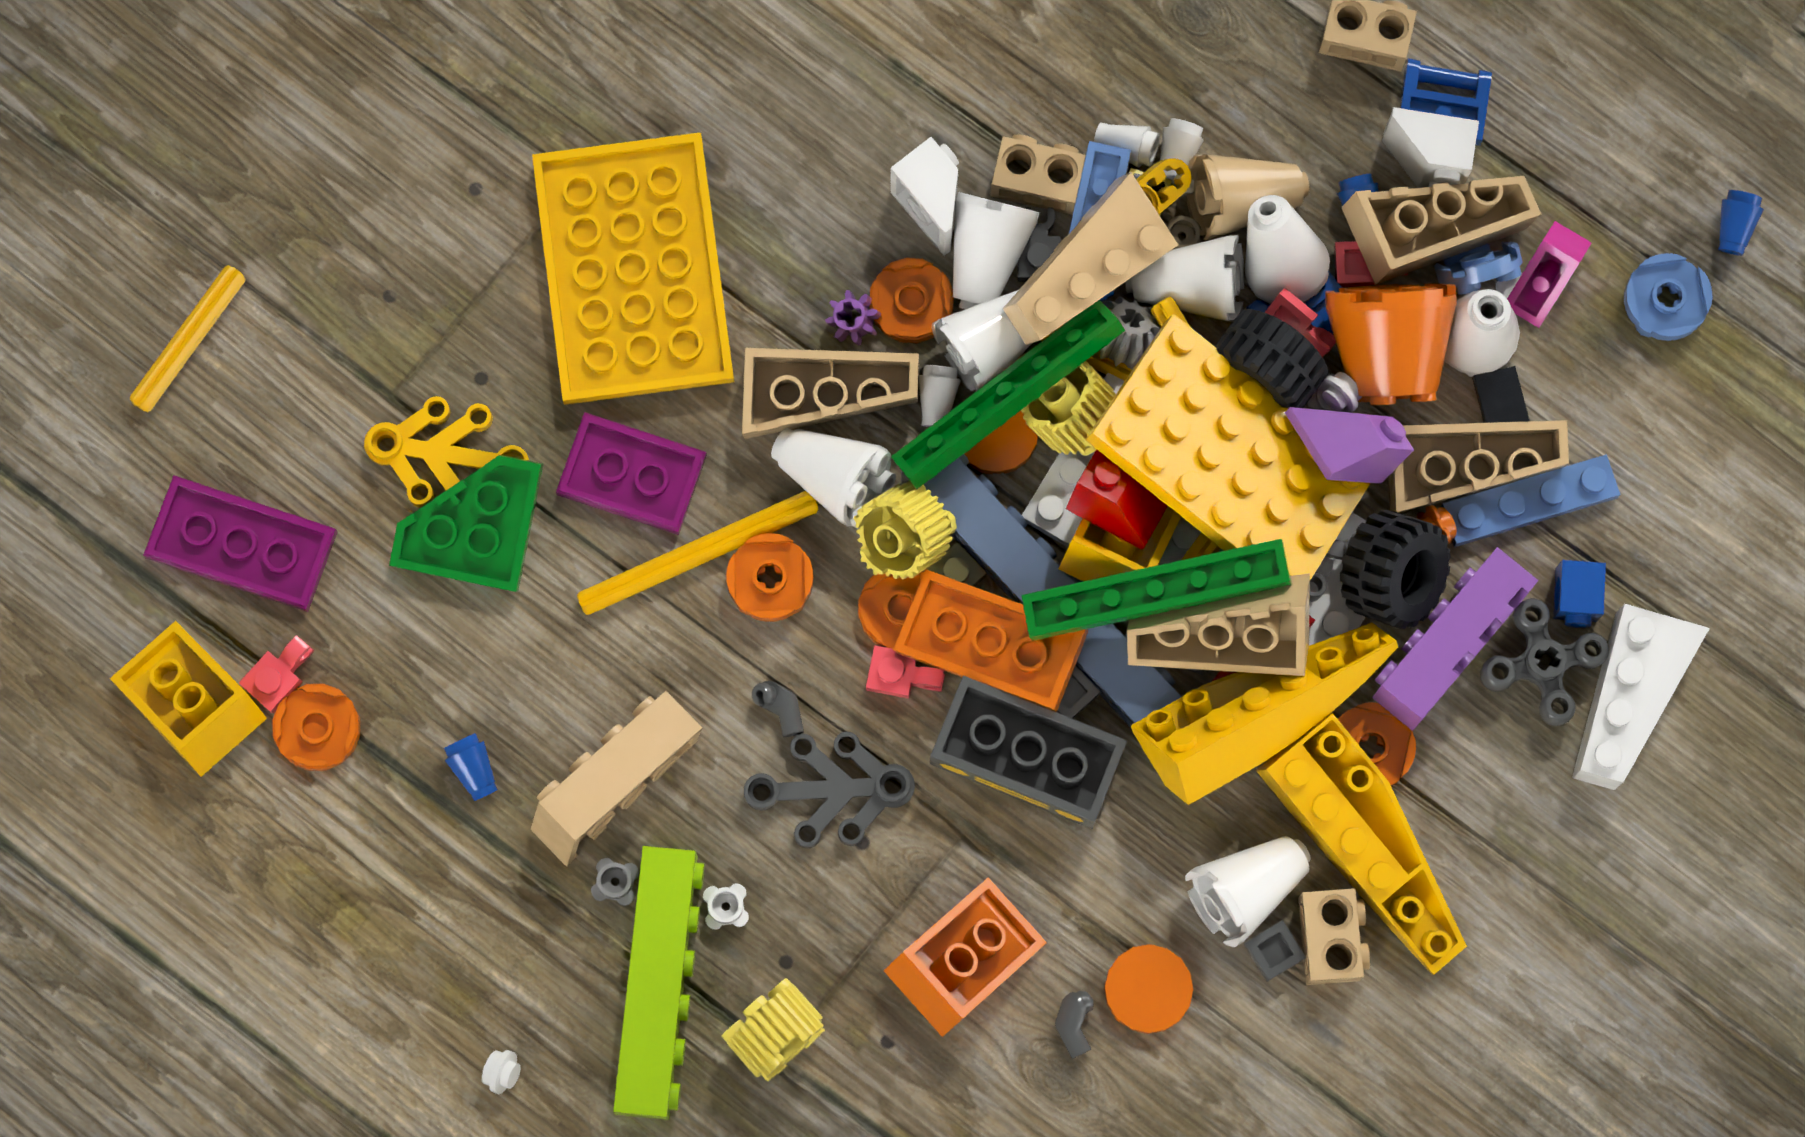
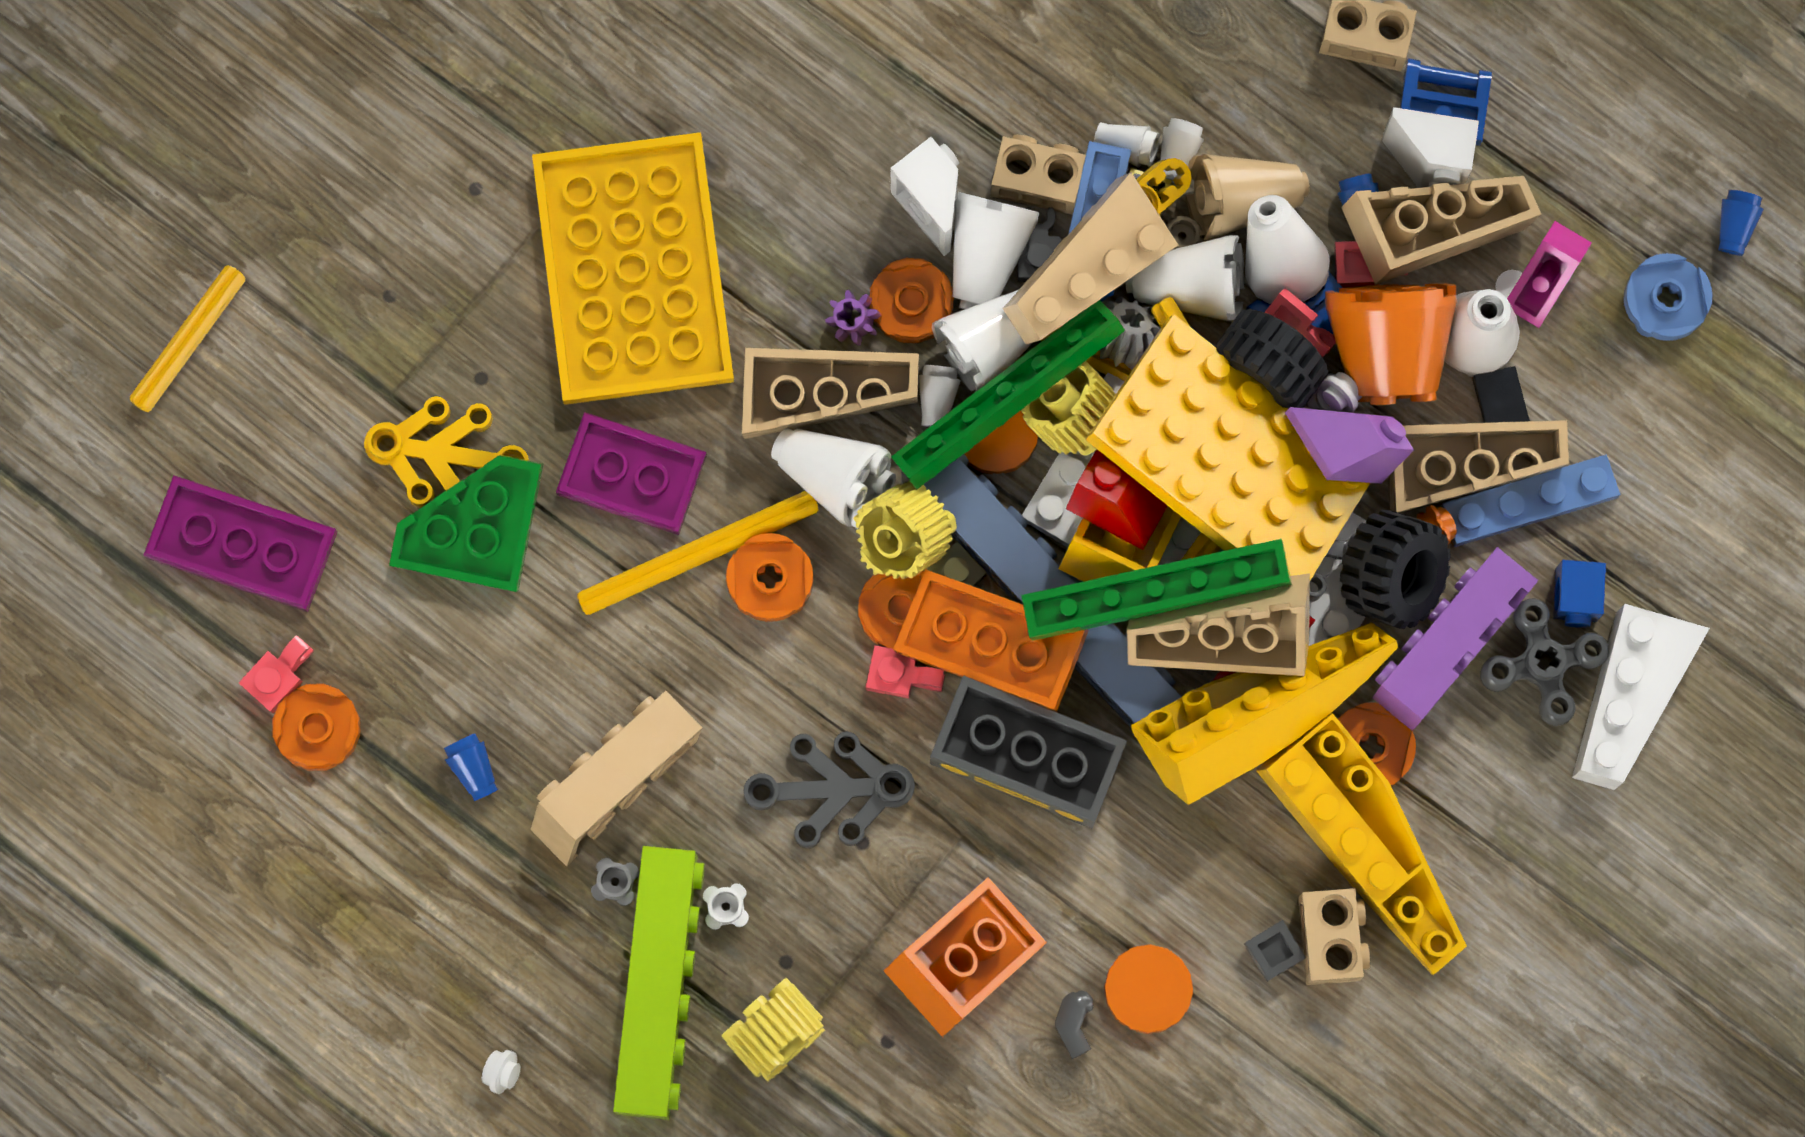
(188, 698): yellow slope -> none
(782, 703): dark grey arm -> none
(1078, 694): light grey plate -> none
(1247, 886): white cone -> none
(1480, 265): medium blue plate -> none

